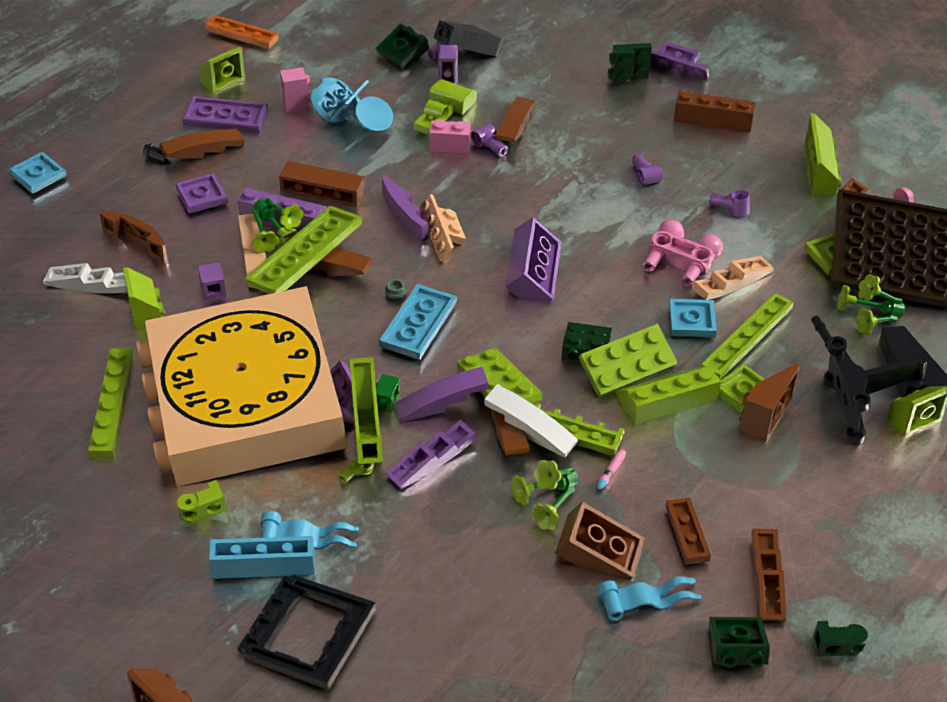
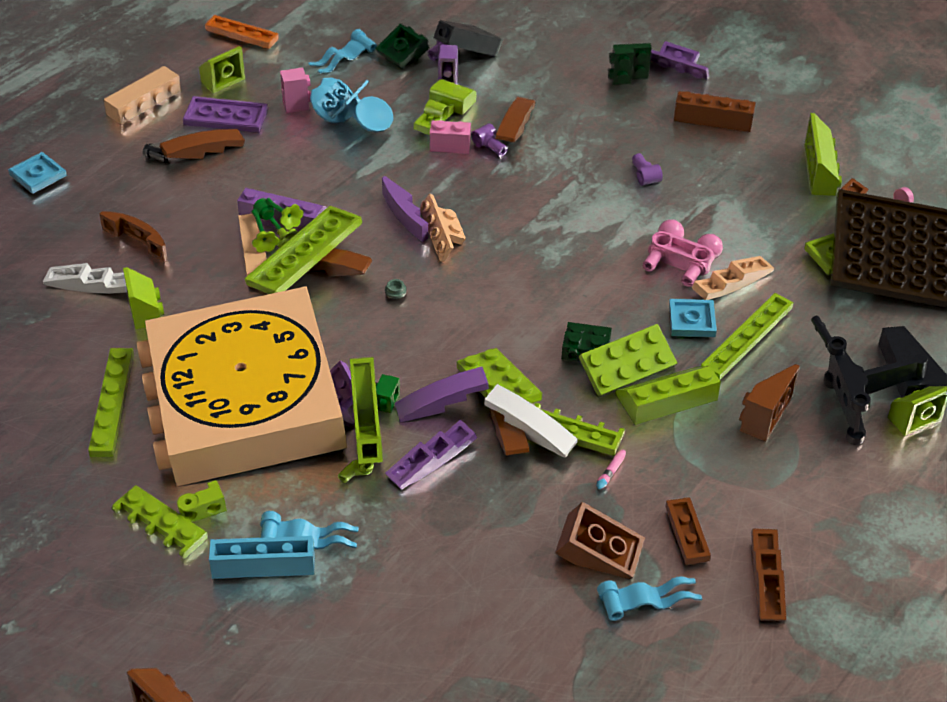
(142, 95): none -> light nougat brick
(161, 519): none -> lime hinge
(201, 193): medium lavender plate -> none
(211, 280): medium lavender brick -> none
(322, 183): dark orange brick -> none
(335, 651): black hinge -> none
(358, 43): none -> medium azure flag
(418, 321): medium azure plate -> none
(533, 262): medium lavender slope -> none
(550, 478): lime plant -> none
(737, 202): medium lavender pin -> none
(737, 384): lime tile -> none
(739, 641): dark green plate -> none
(839, 640): dark green leg -> none
(892, 309): lime plant -> none

